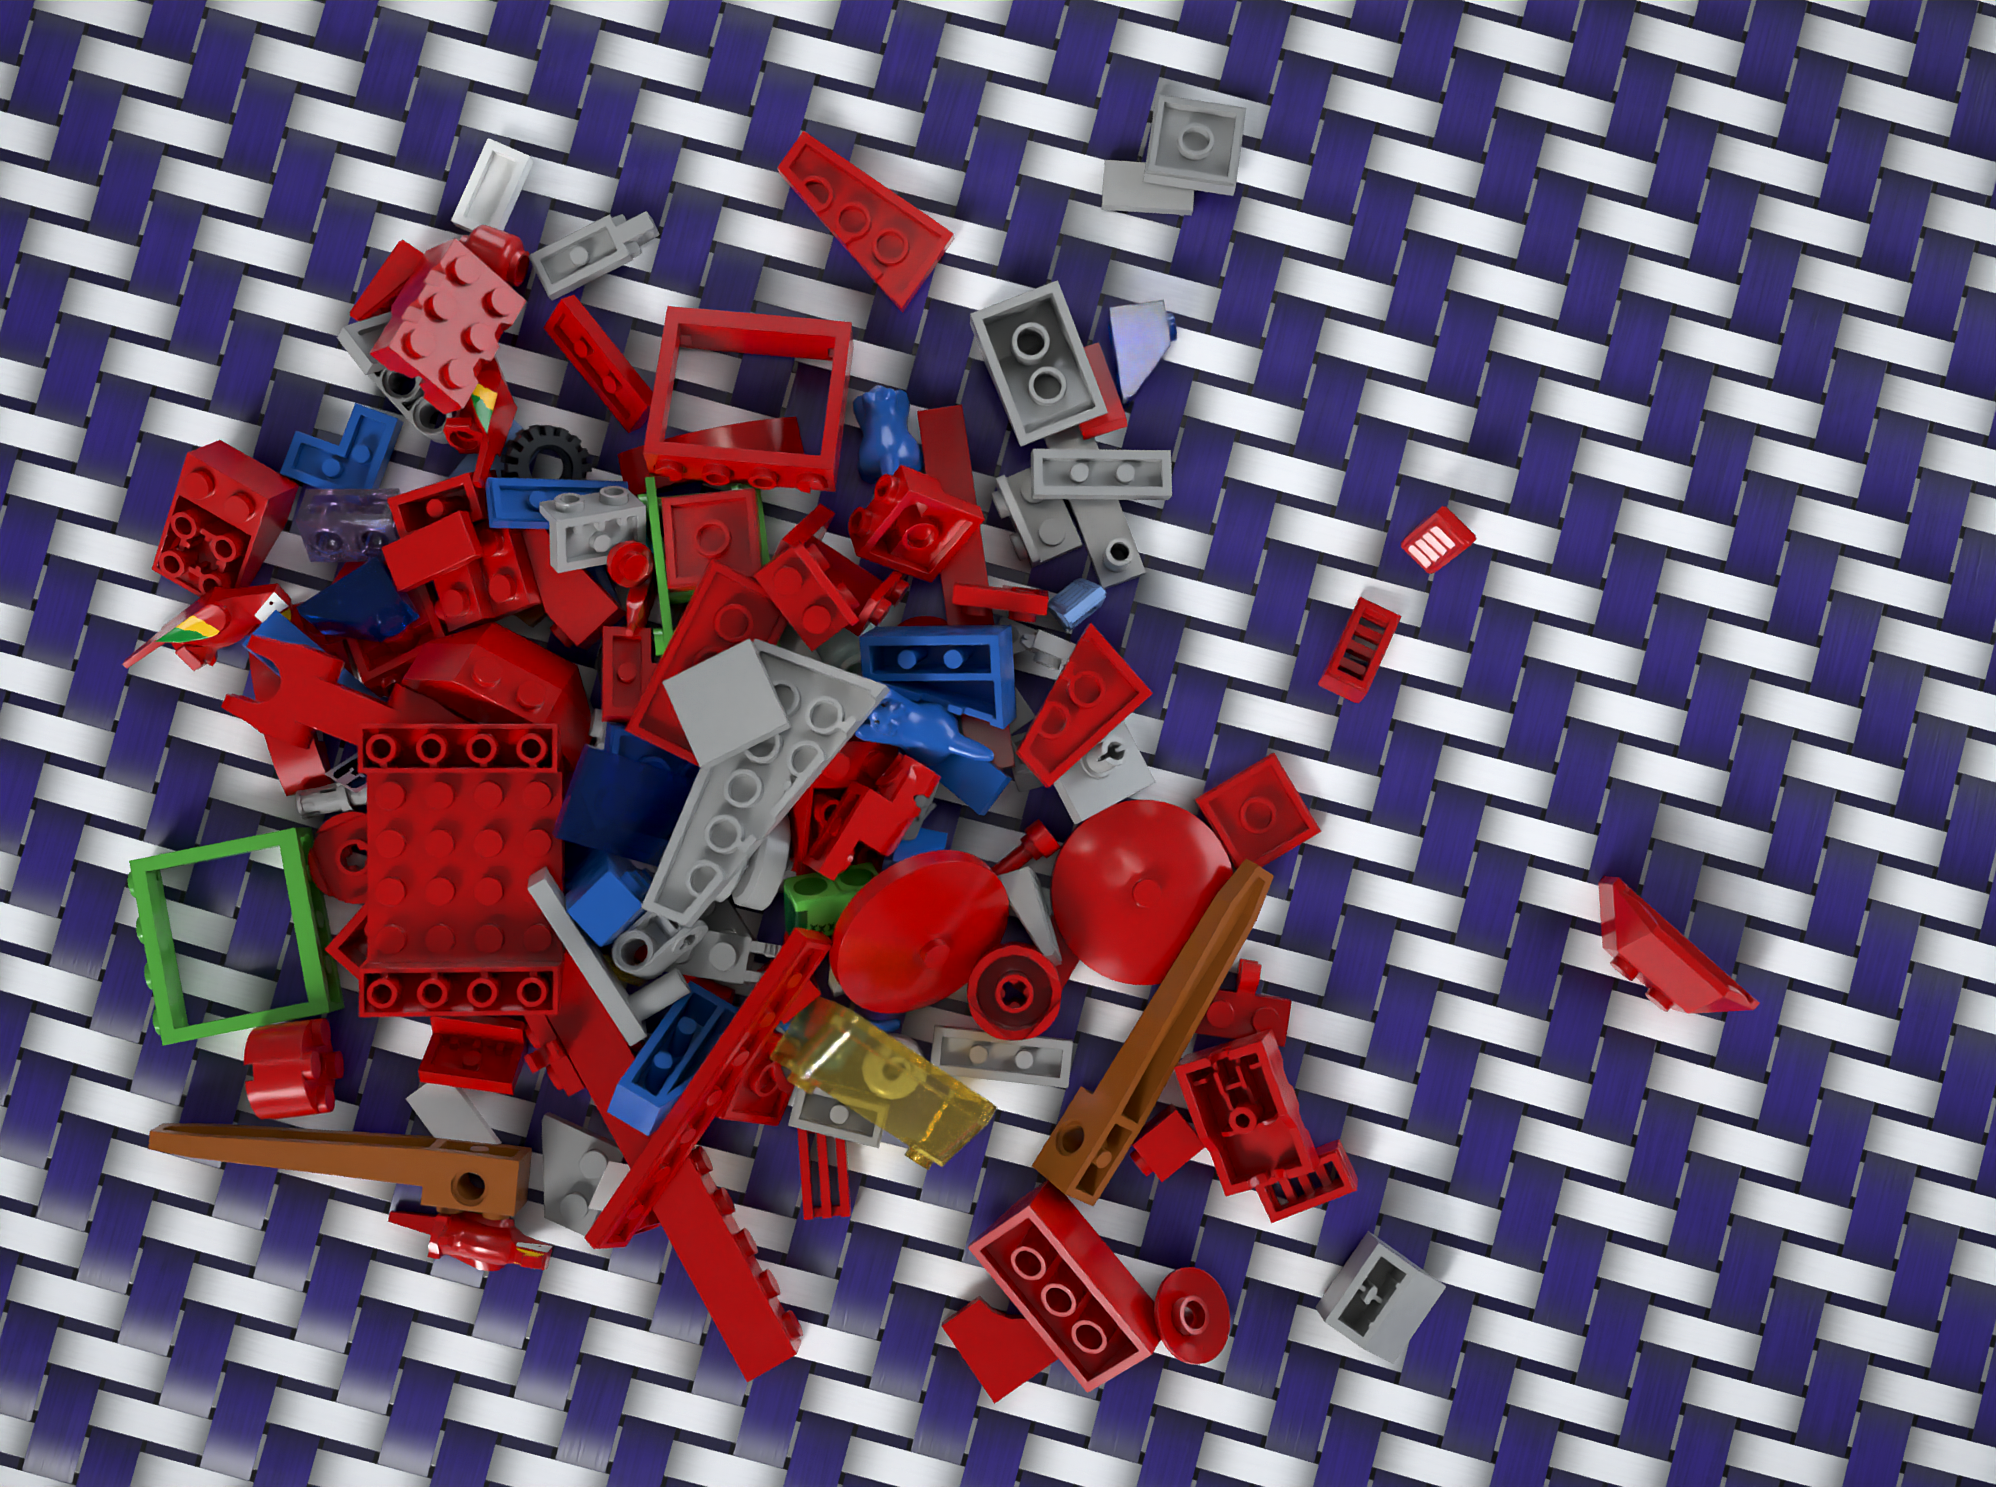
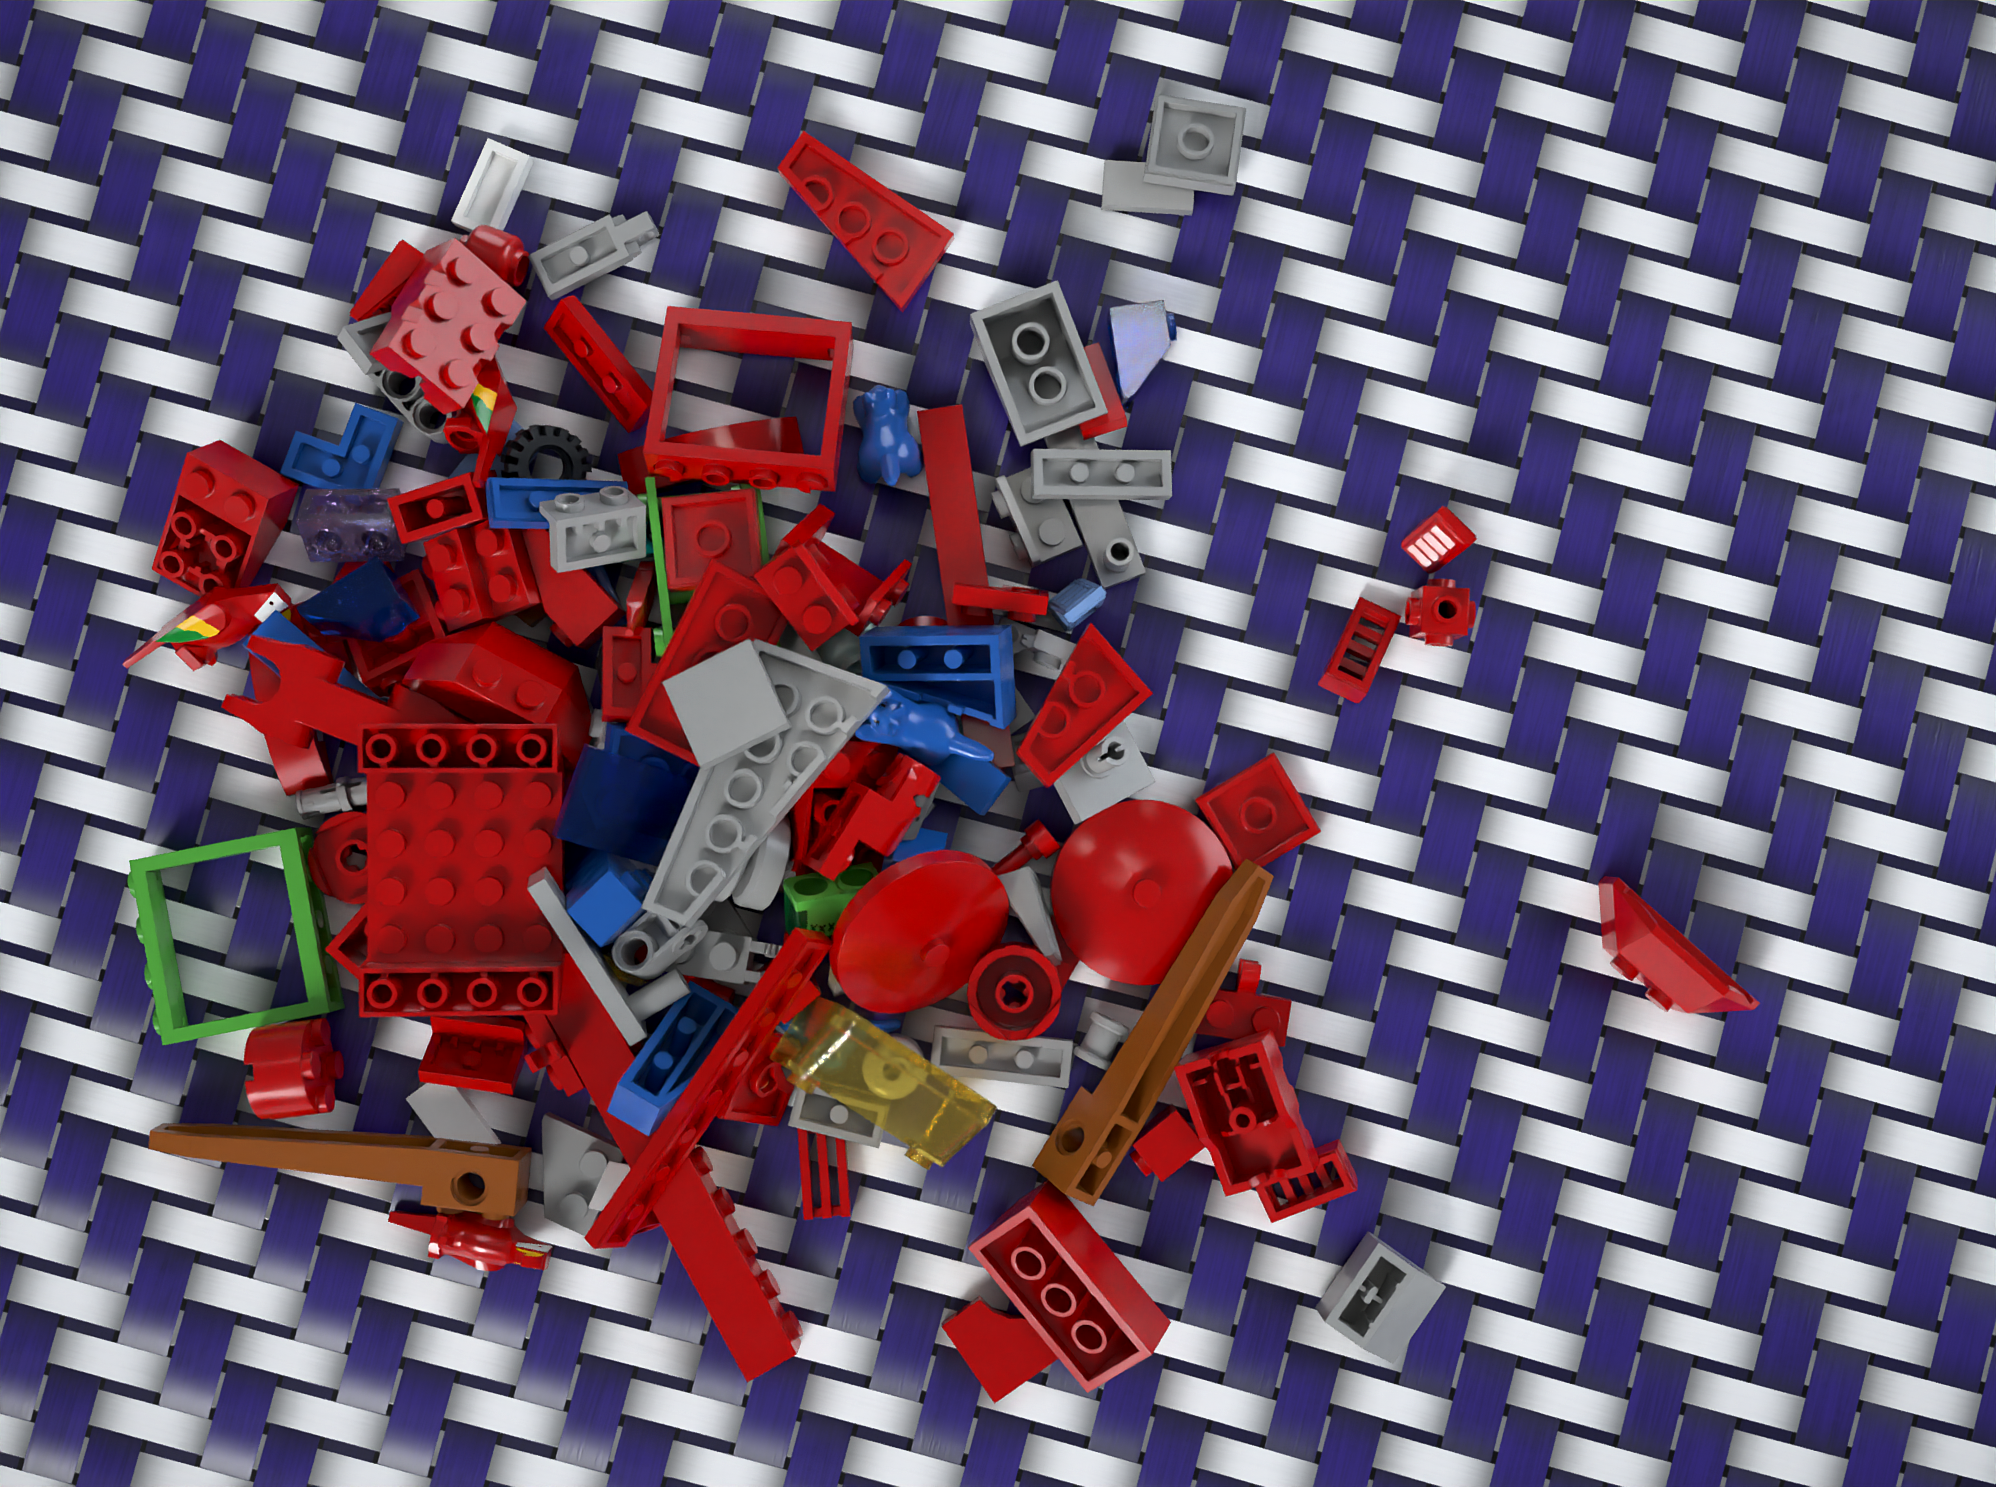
(348, 776): sticker -> none
(432, 551): red tile -> none
(630, 563): red plate -> none
(912, 524): red plate -> none
(1100, 1040): none -> light grey bush
(1192, 1315): red dish -> none
(1425, 620): none -> red brick

